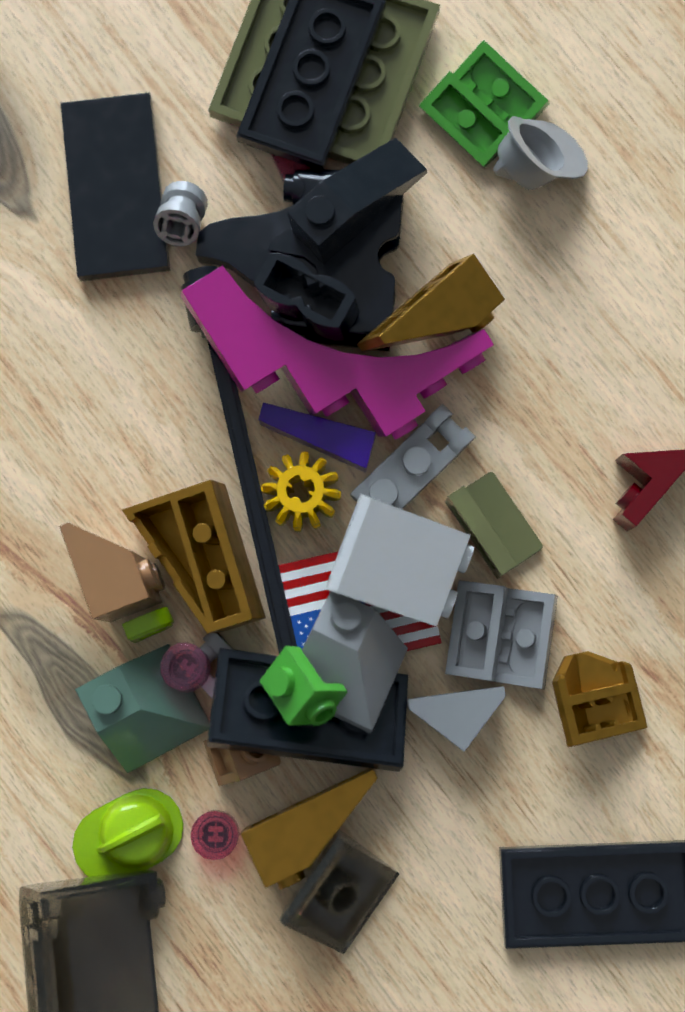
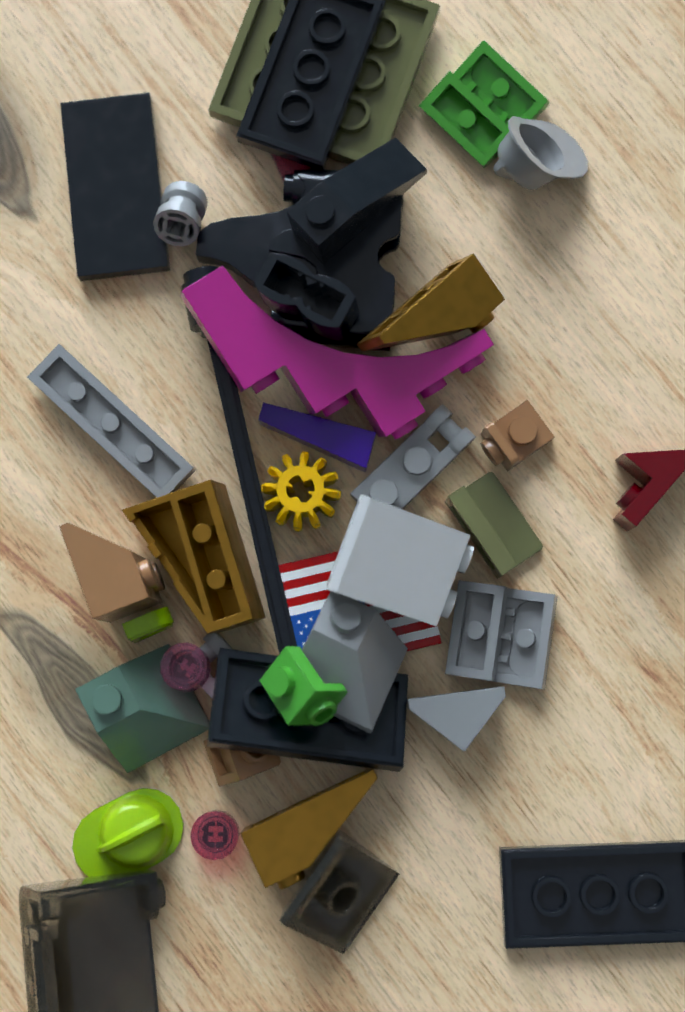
(111, 423): none -> light grey plate
(515, 436): none -> medium nougat bracket
(596, 698): pearl gold slope -> none

